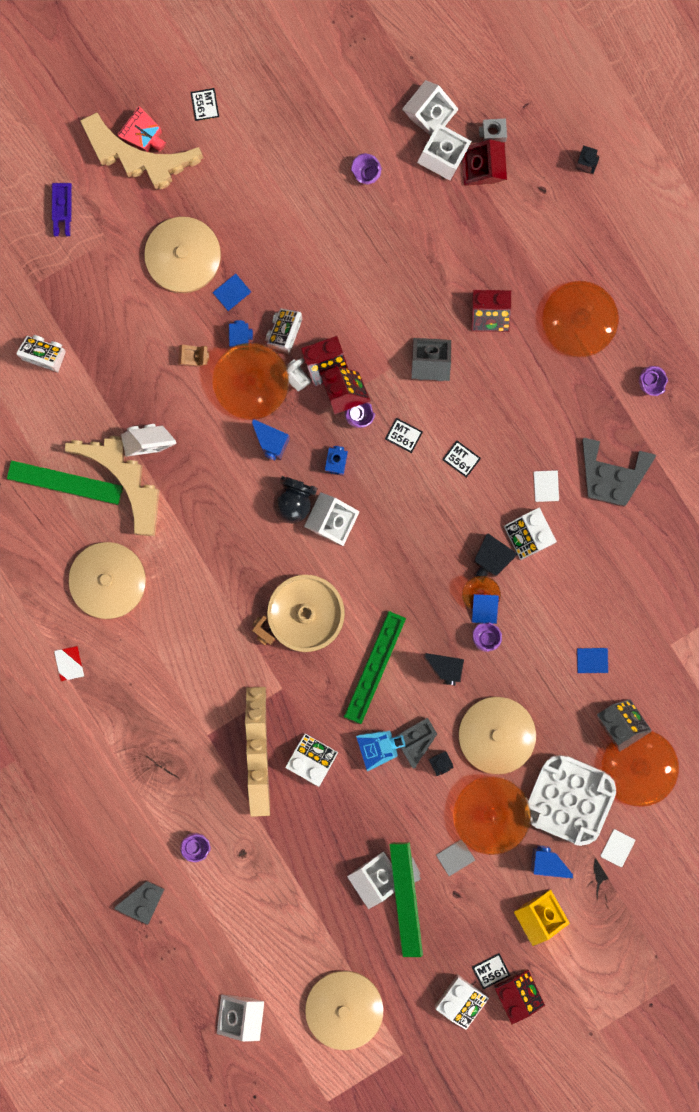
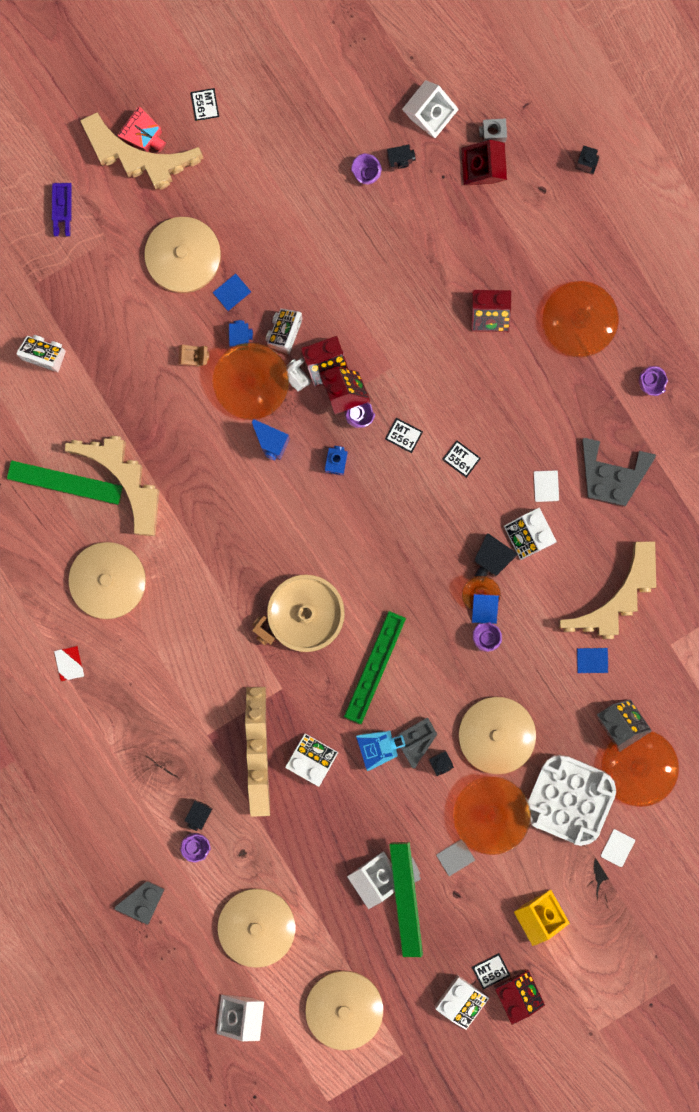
(146, 440): white slope -> none
(198, 815): none -> black brick
(256, 928): none -> tan dish
(293, 500): black tile -> none
(331, 518): white slope -> none
(400, 157): none -> black brick
(431, 359): dark grey slope -> none
(444, 151): white slope -> none
(446, 667): black slope -> none
(548, 863): blue slope -> none
(640, 576): none -> tan arch

